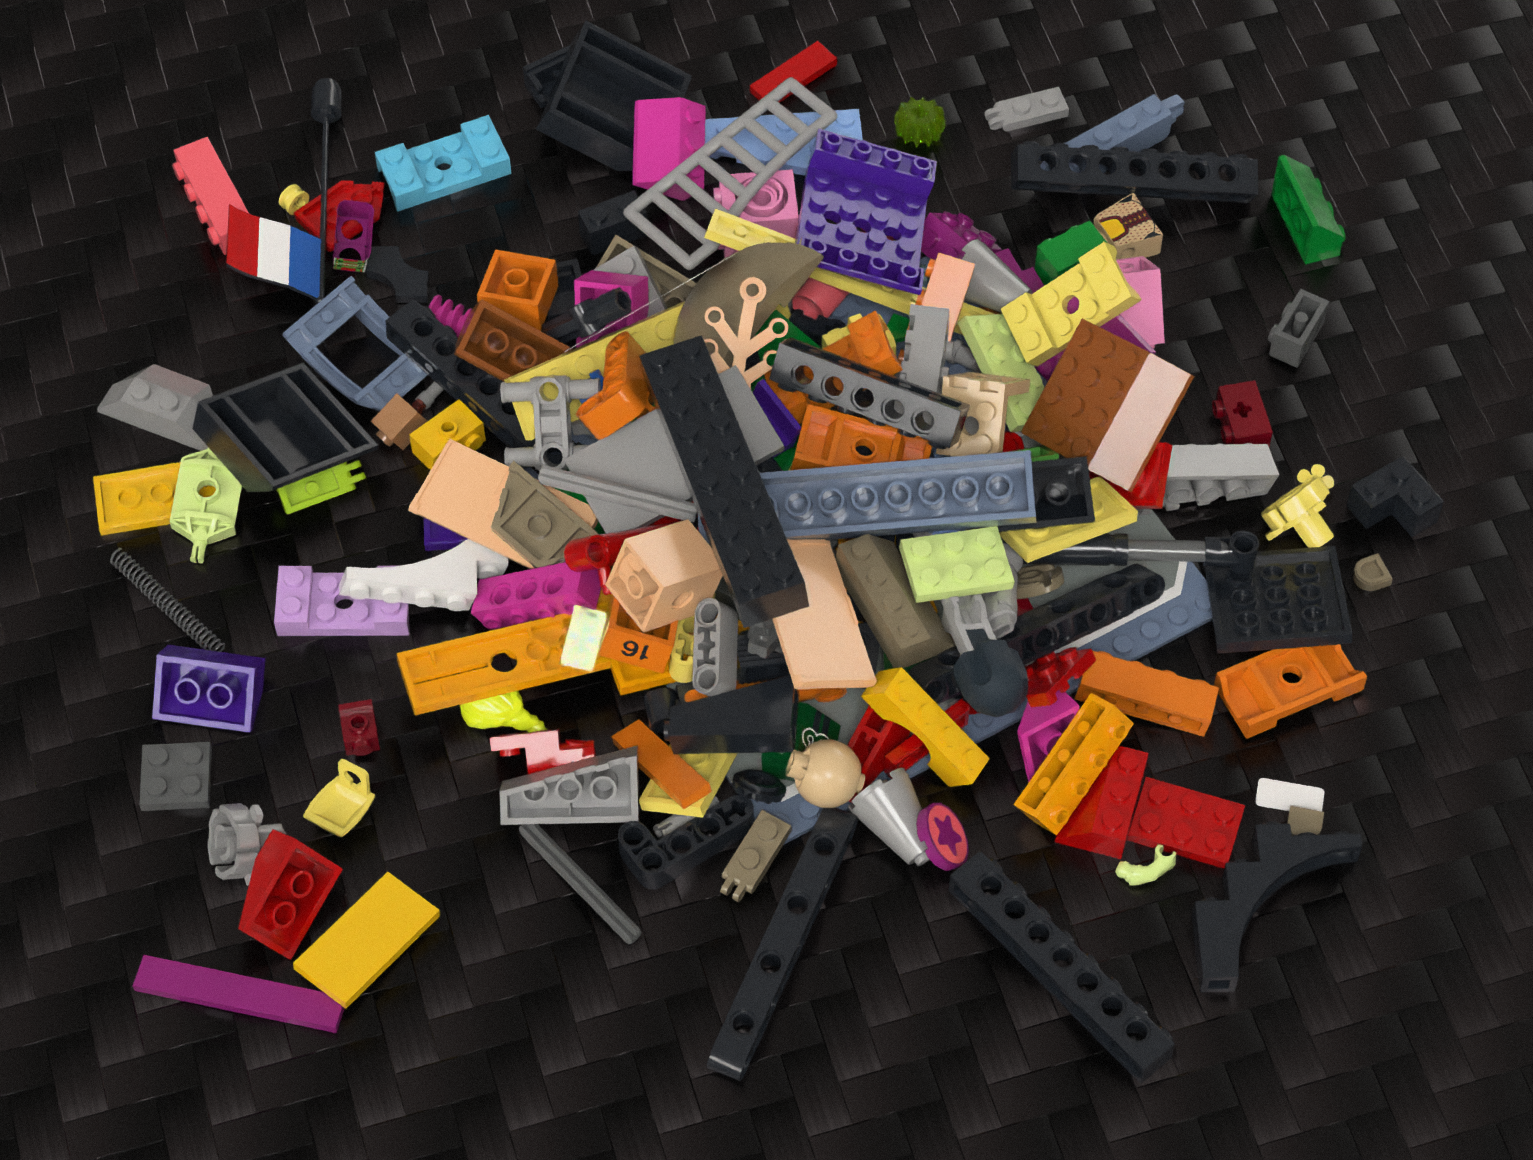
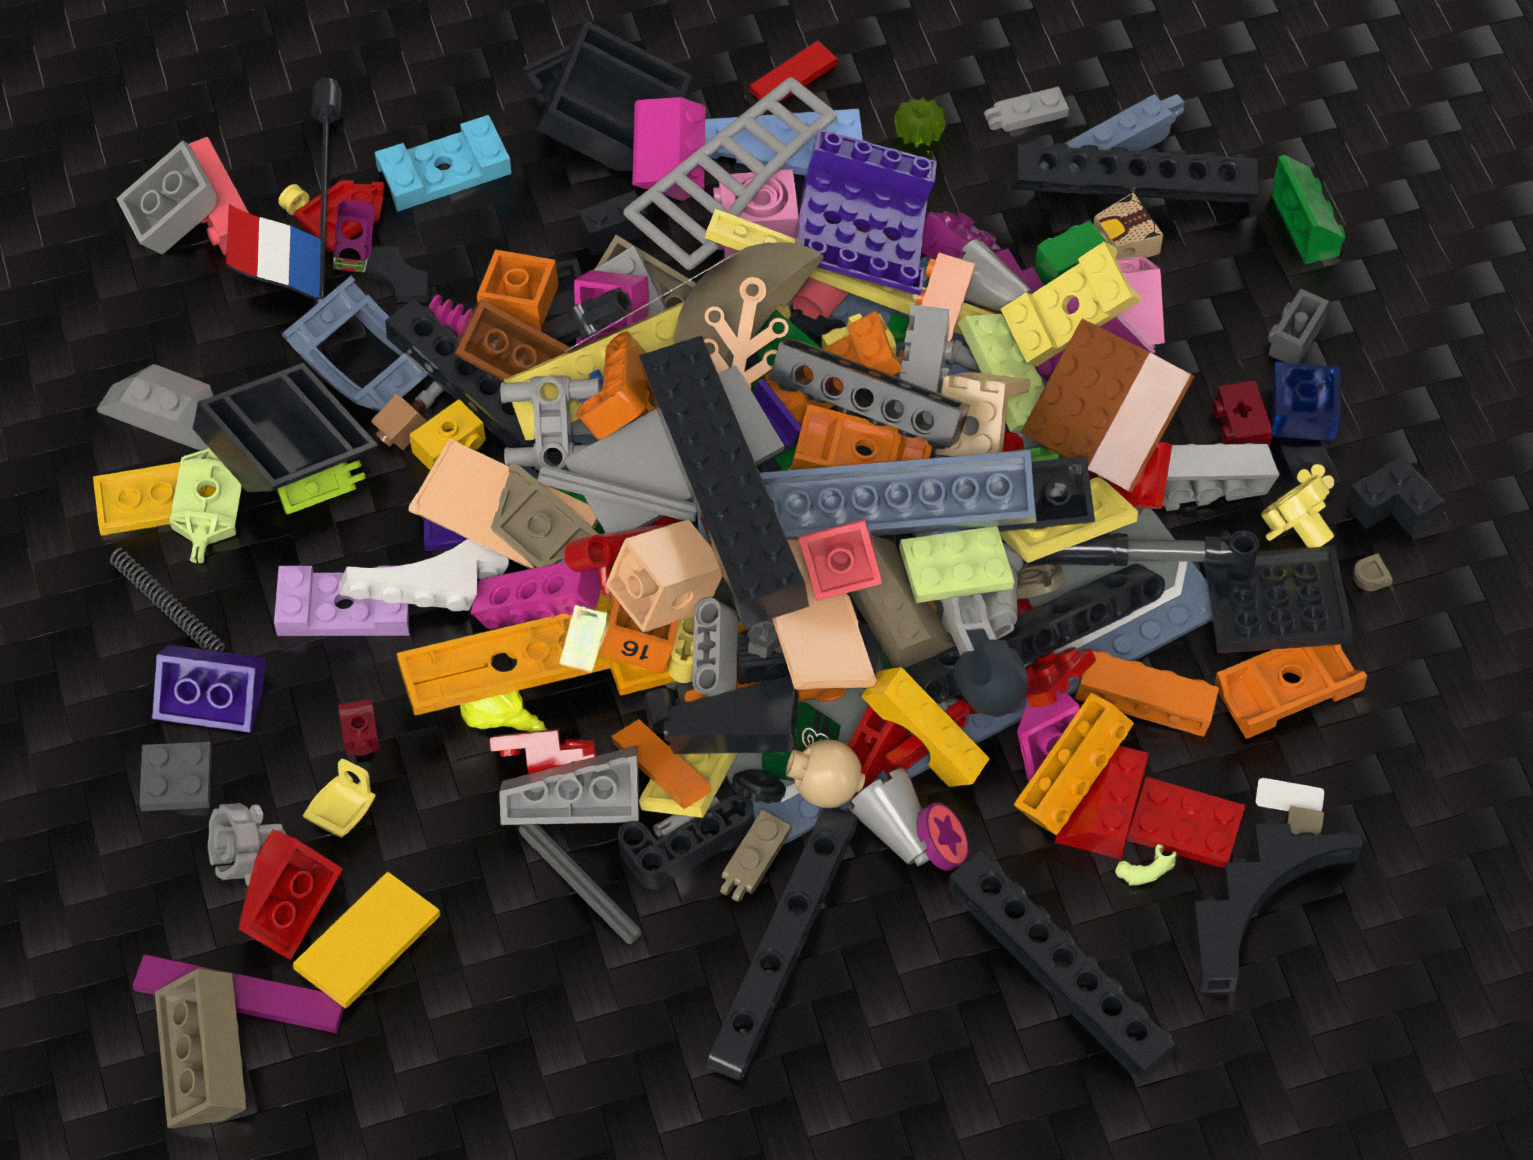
(168, 199): none -> light grey brick
(200, 1049): none -> dark tan slope
(841, 559): none -> coral slope
(1305, 401): none -> clear blue brick

